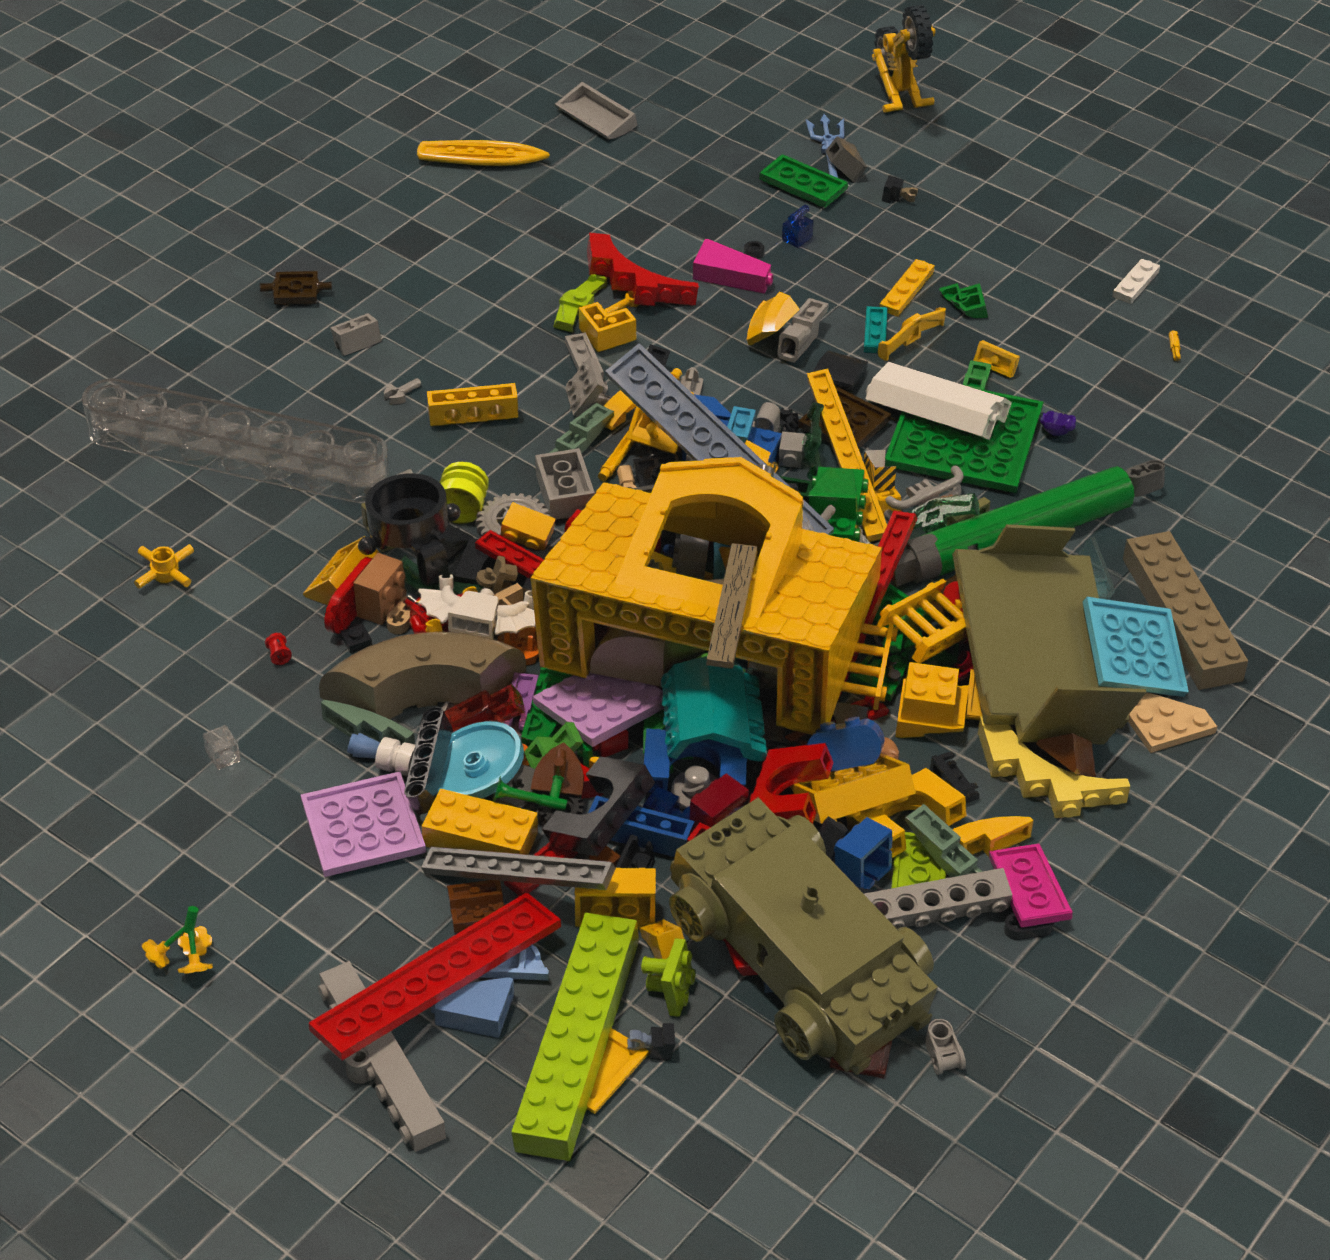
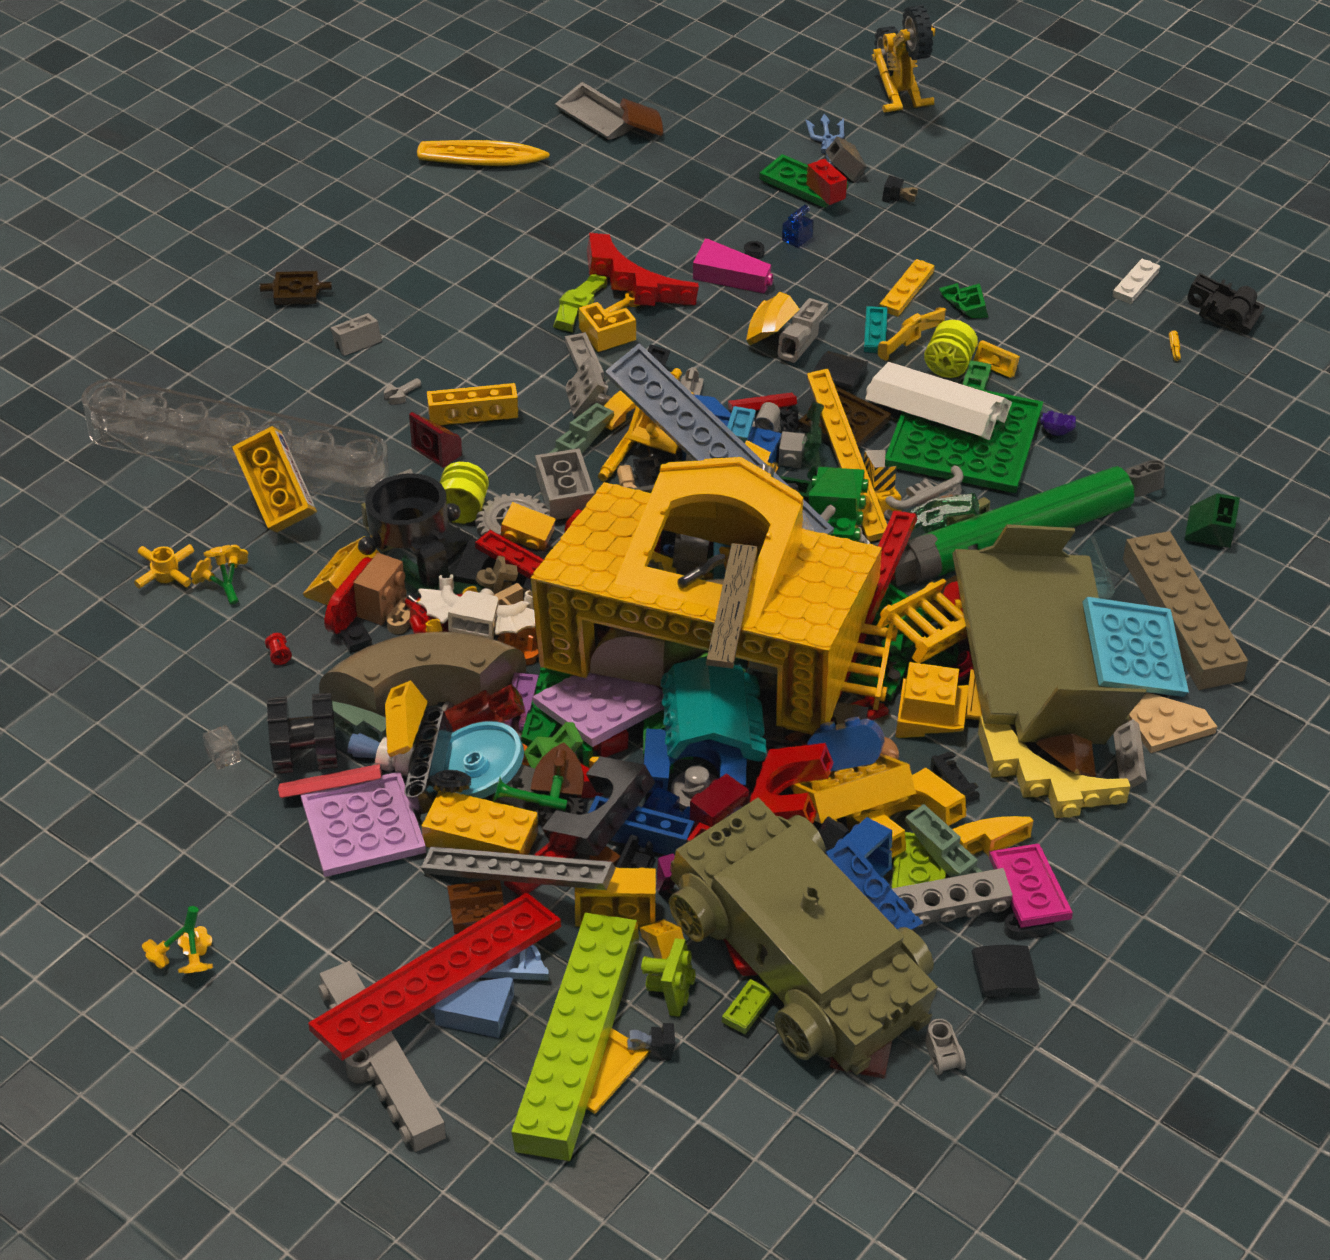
(226, 554): none -> yellow plant
(274, 479): none -> yellow brick
(302, 733): none -> black piece
(329, 781): none -> coral tile
(403, 716): none -> yellow slope
(434, 440): none -> dark red slope
(450, 781): none -> black gear
(642, 117): none -> reddish brown slope
(664, 874): none -> magenta piece
(699, 572): none -> black piece
(747, 1006): none -> lime plate
(755, 403): none -> red tile
(826, 181): none -> red brick
(871, 884): none -> blue wing
(951, 348): none -> neon yellow wheel
(1005, 970): none -> black slope
(1130, 753): none -> light grey plate
(1213, 520): none -> dark green slope
(1226, 305): none -> black plate

